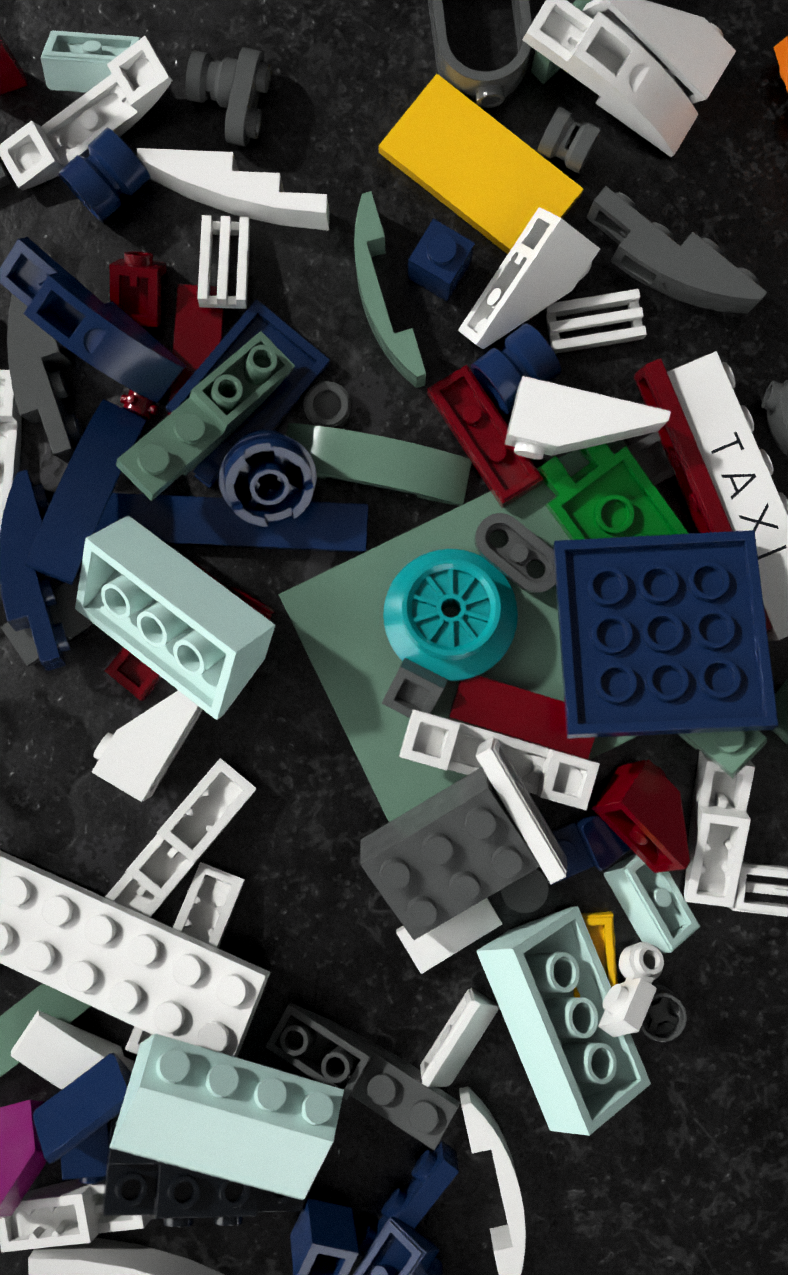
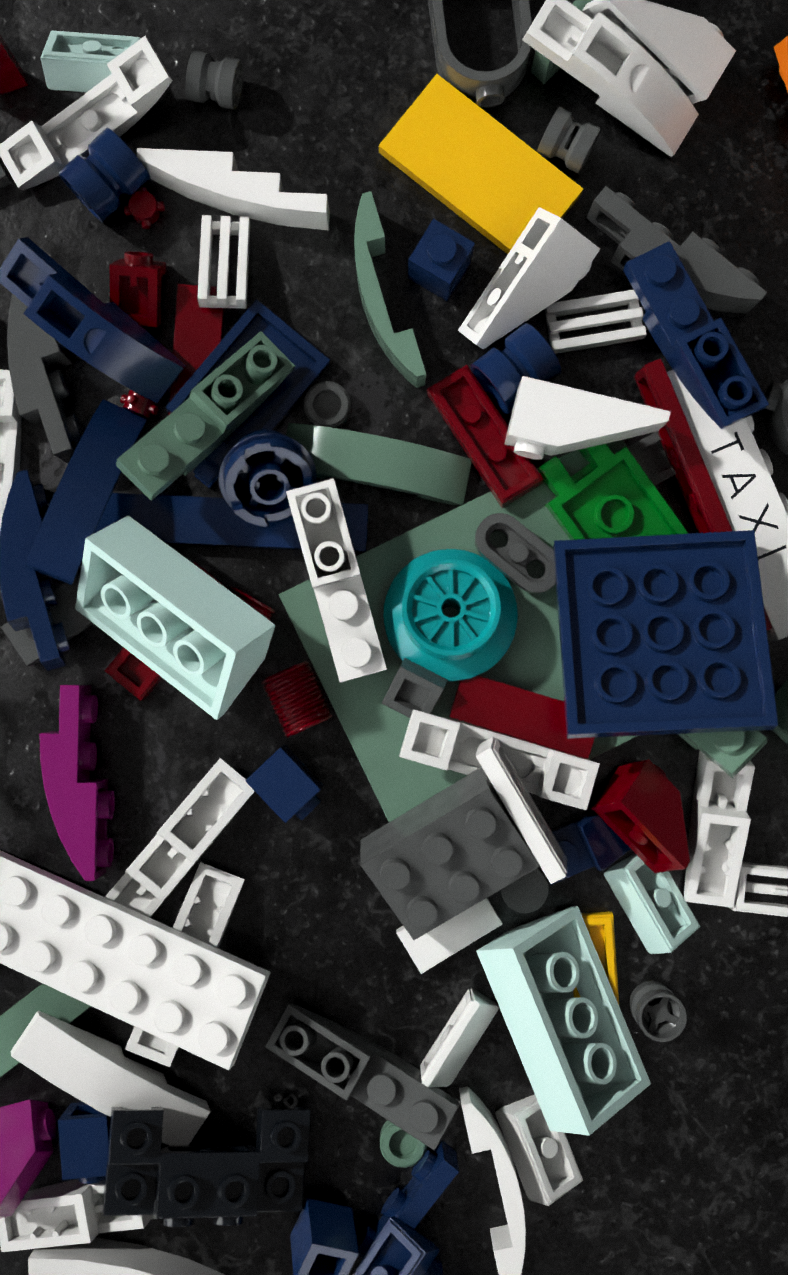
(74, 799): none -> magenta slope
(81, 1107): dark blue slope -> none
(144, 208): none -> dark red piece
(146, 746): white slope -> none
(226, 1117): light aqua slope -> none
(242, 114): dark grey plate -> none
(286, 785): none -> dark blue brick
(296, 698): none -> dark red piece
(336, 580): none -> white slope
(400, 1147): none -> sand green tile
(540, 1155): none -> white slope
(629, 1001): white plate -> none
(690, 339): none -> dark blue slope

